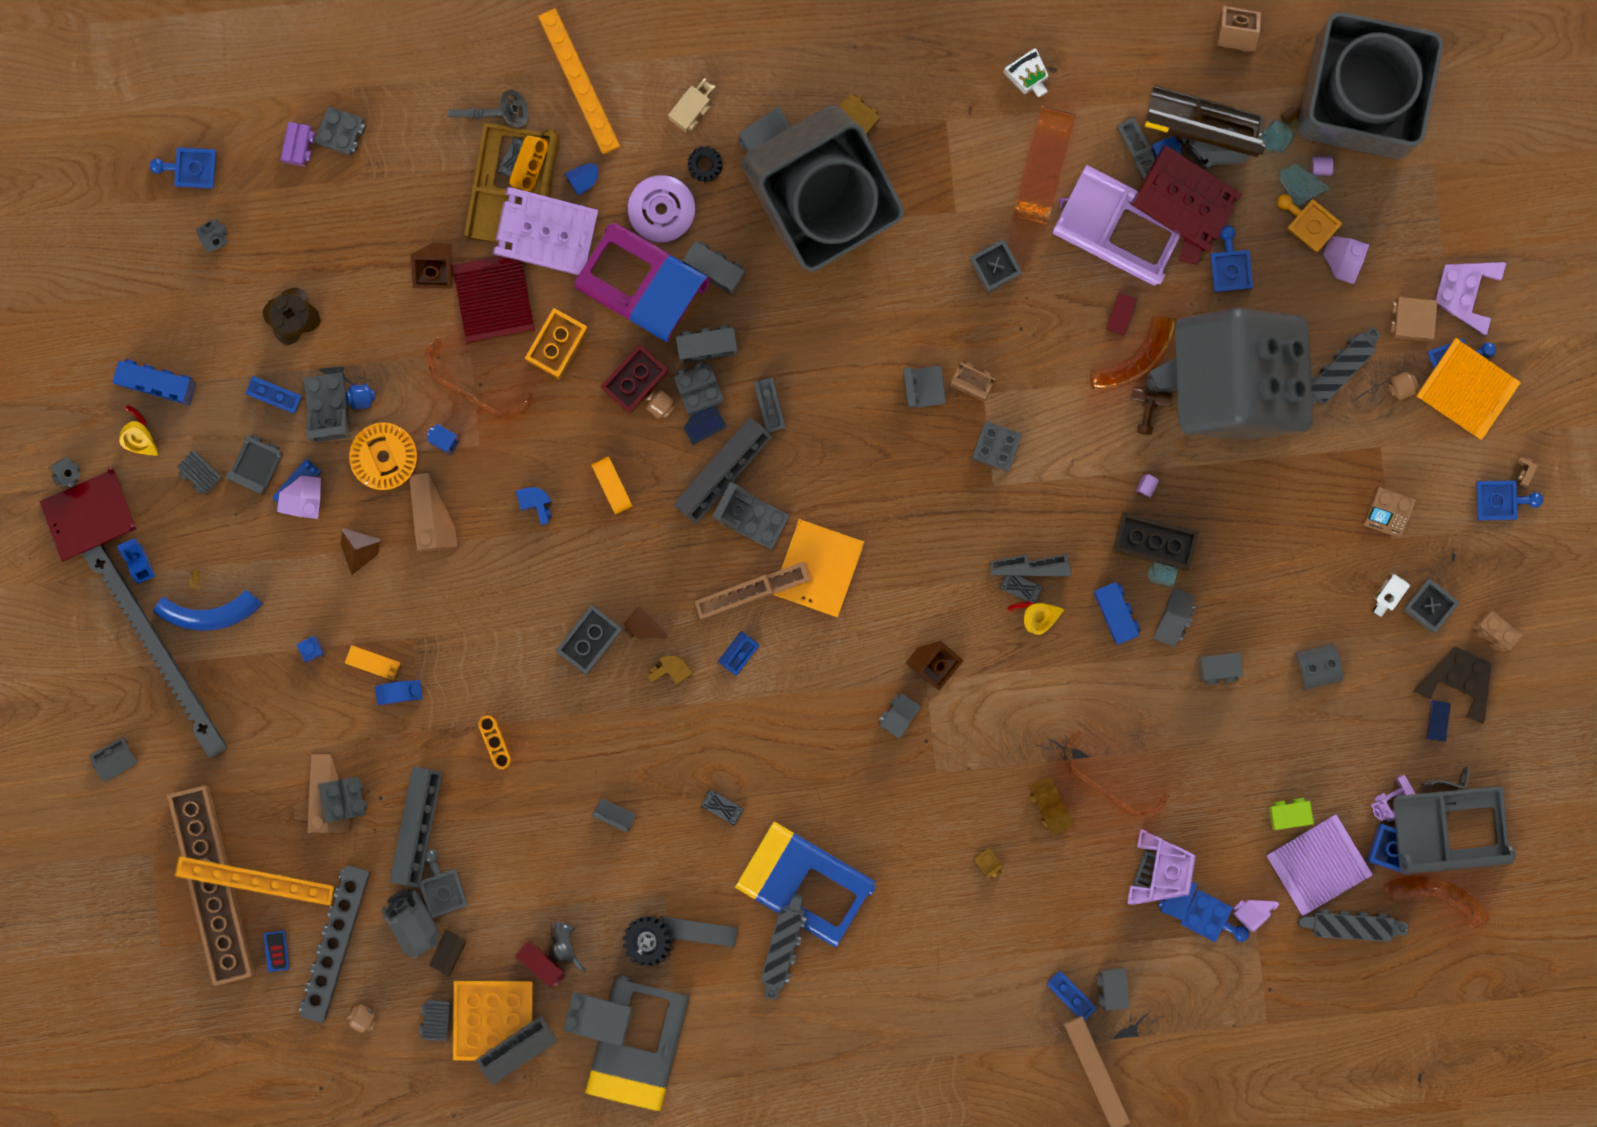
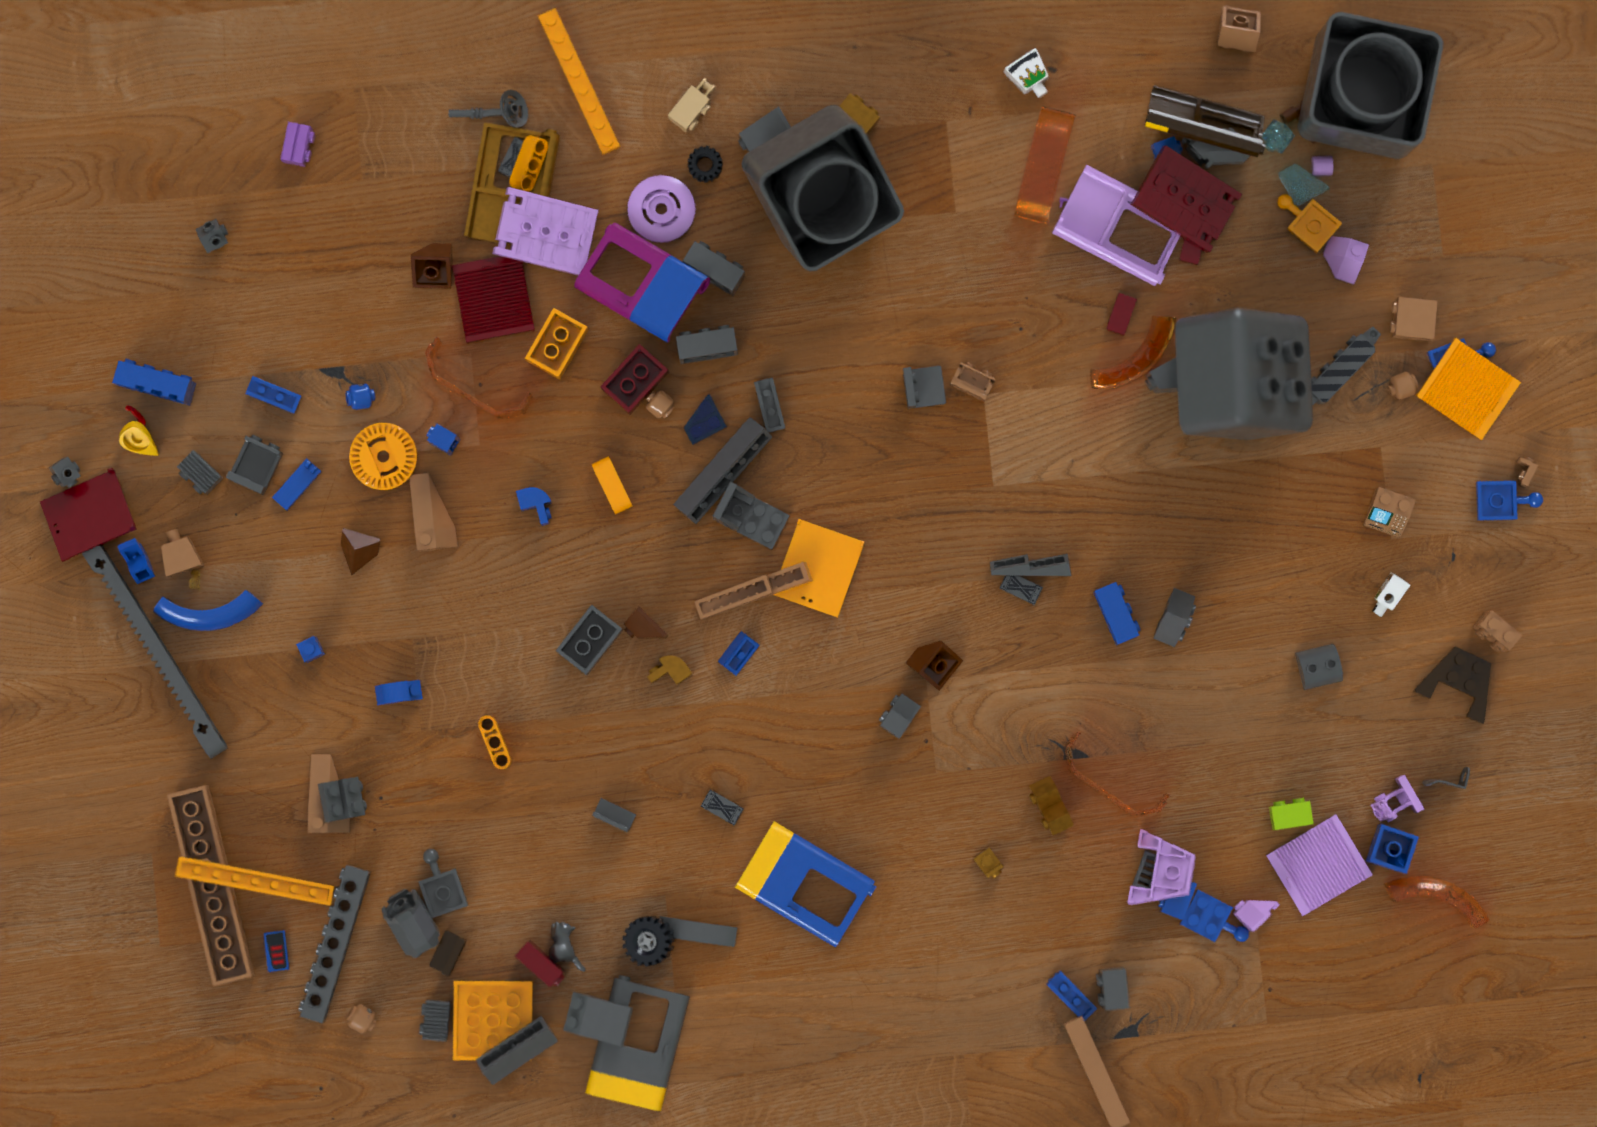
(113, 759): dark grey panel -> none
(179, 555): none -> medium nougat torso
(192, 168): blue plate -> none
(289, 330): dark brown brick -> none
(301, 497): lavender slope -> none
(327, 408): dark grey bracket -> none
(340, 131): dark grey plate -> none
(372, 663): light orange hinge -> none
(416, 827): dark grey brick -> none
(582, 177): blue brick -> none
(698, 388): dark grey plate -> none
(782, 946): dark grey hinge -> none
(995, 266): dark grey brick -> none
(996, 446): dark grey brick -> none
(1039, 616): yellow piece -> none
(1137, 146): dark grey slope -> none
(1147, 485): lavender brick -> none
(1150, 402): reddish brown bar -> none
(1155, 541): dark brown brick -> none
(1162, 575): clear light blue brick -> none
(1219, 667): dark grey brick -> none
(1231, 268): blue plate -> none
(1353, 926): dark grey hinge -> none
(1424, 831): dark grey piece -> none
(1430, 606): dark grey brick -> none
(1438, 721): clear blue slope -> none
(1459, 289): lavender wing -> none

